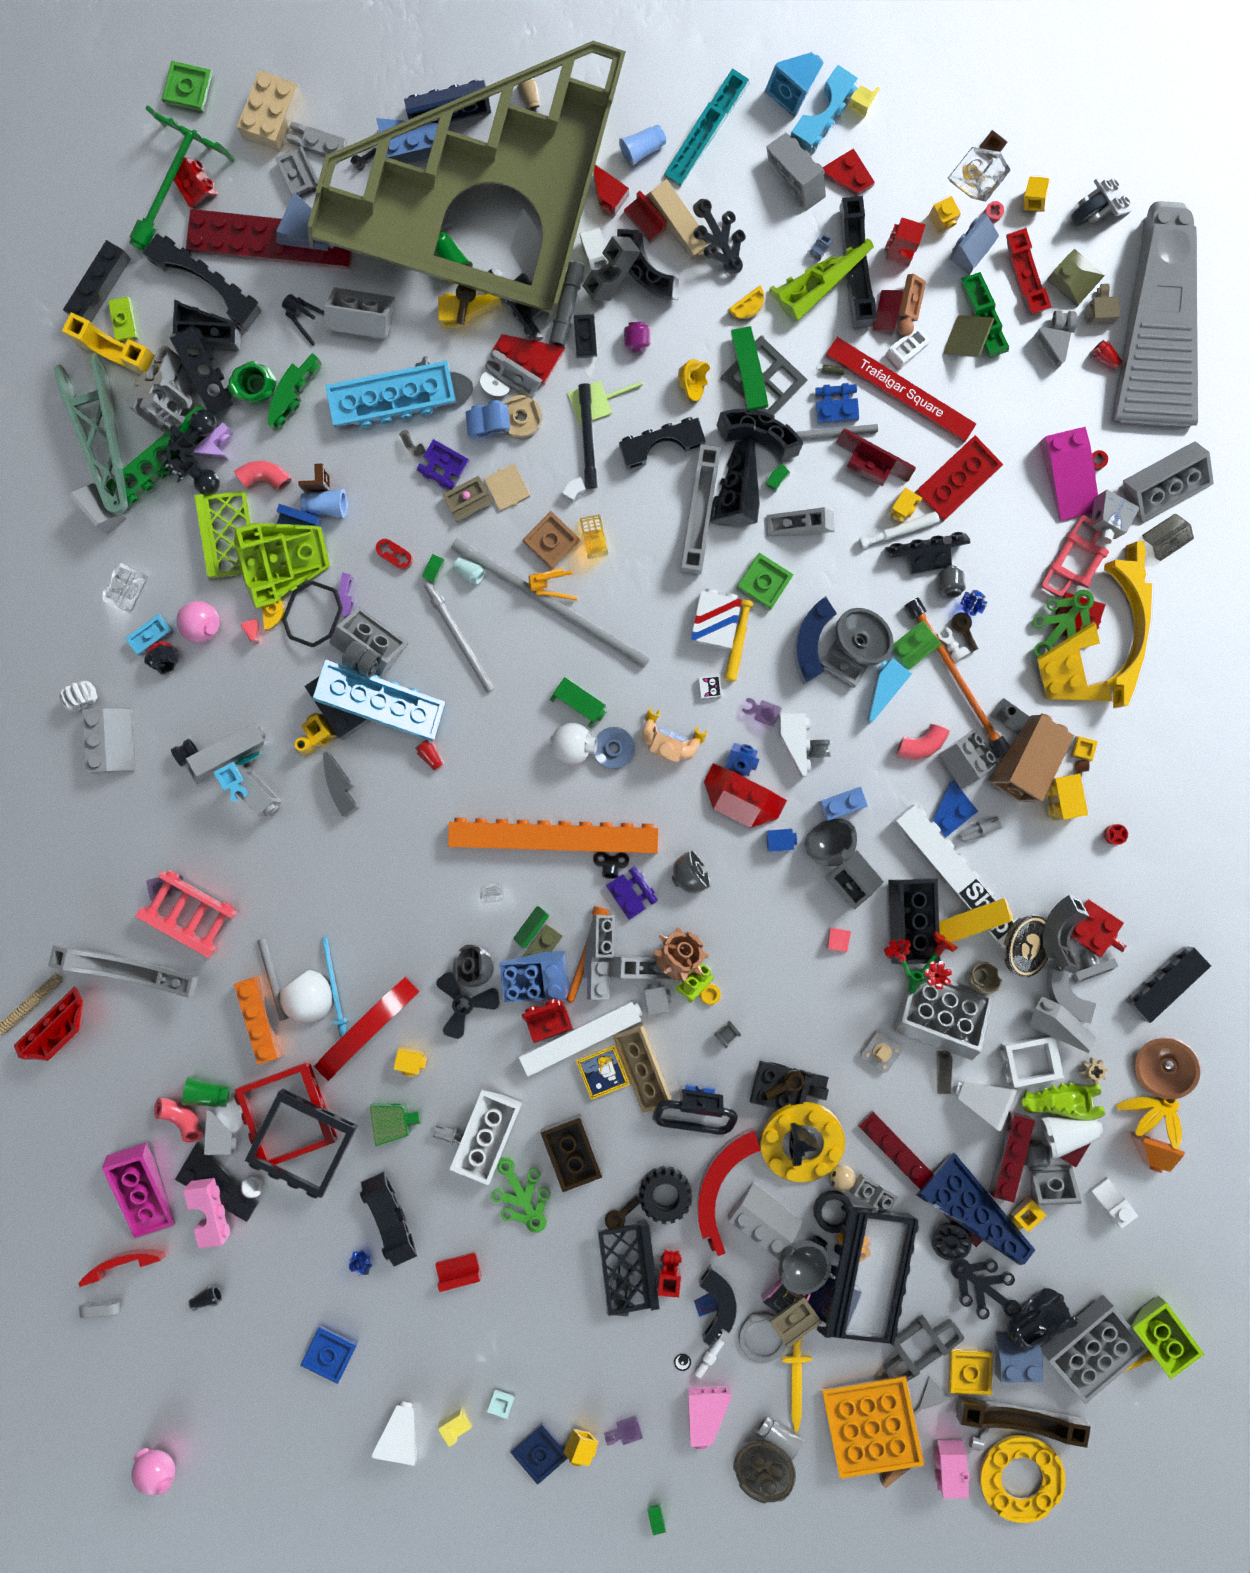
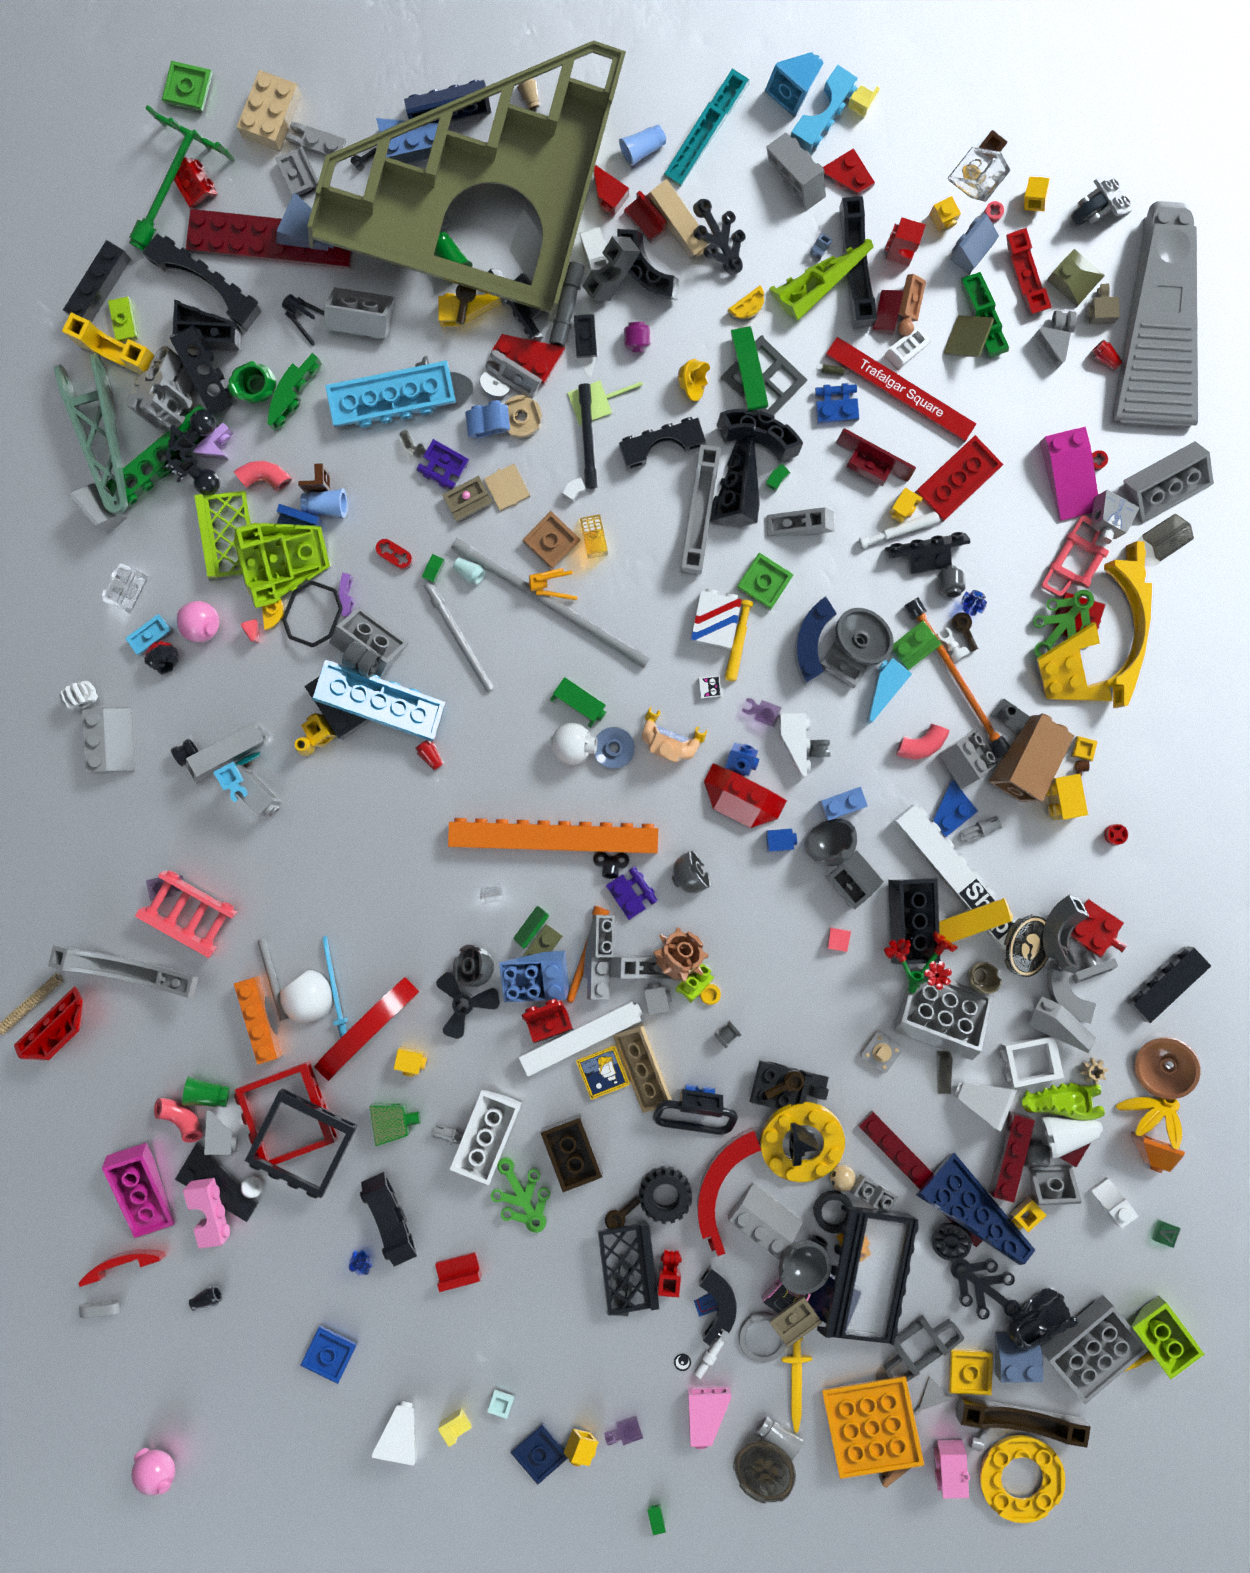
(339, 785): dark grey slope -> none
(830, 432): light grey bar -> none
(1166, 1233): none -> clear green tile

